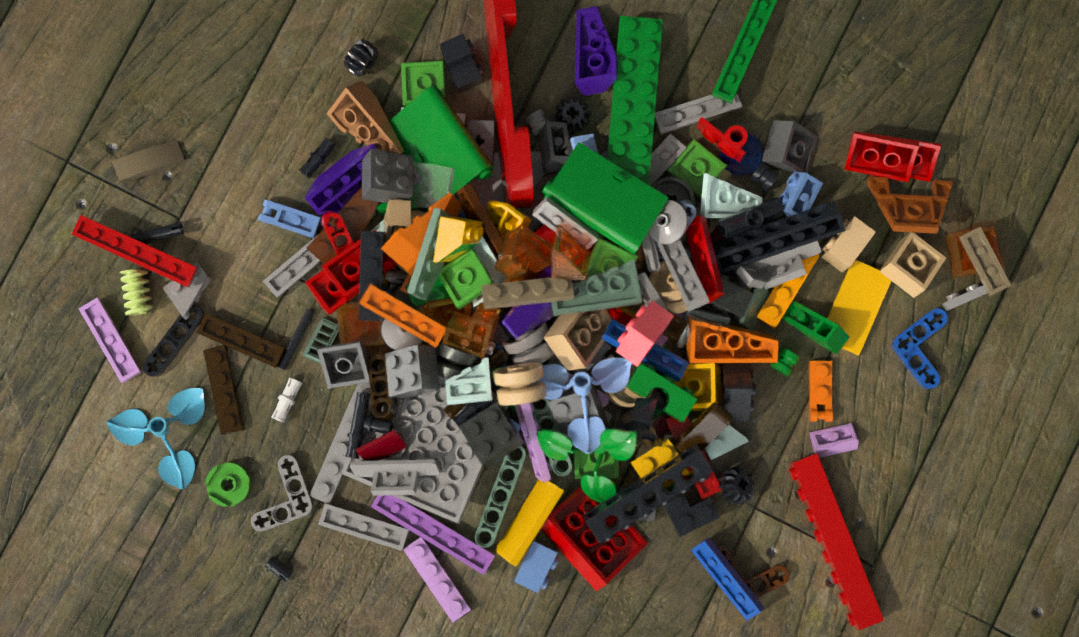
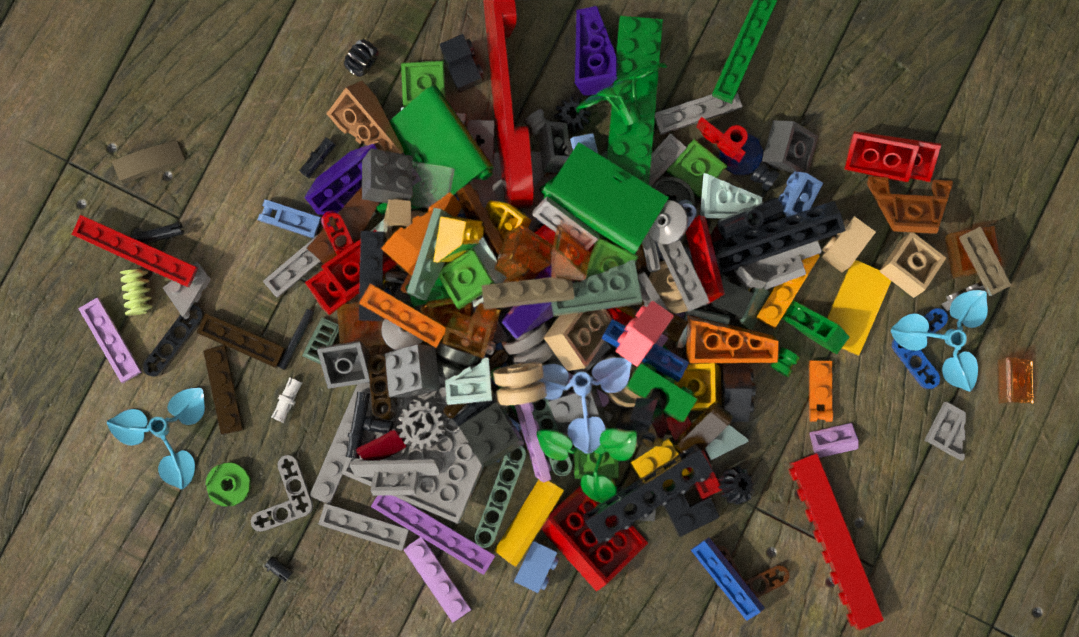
(418, 434): none -> light grey gear
(627, 108): none -> green plant
(948, 431): none -> light grey wing
(971, 310): none -> medium azure plant
(1015, 381): none -> clear orange slope

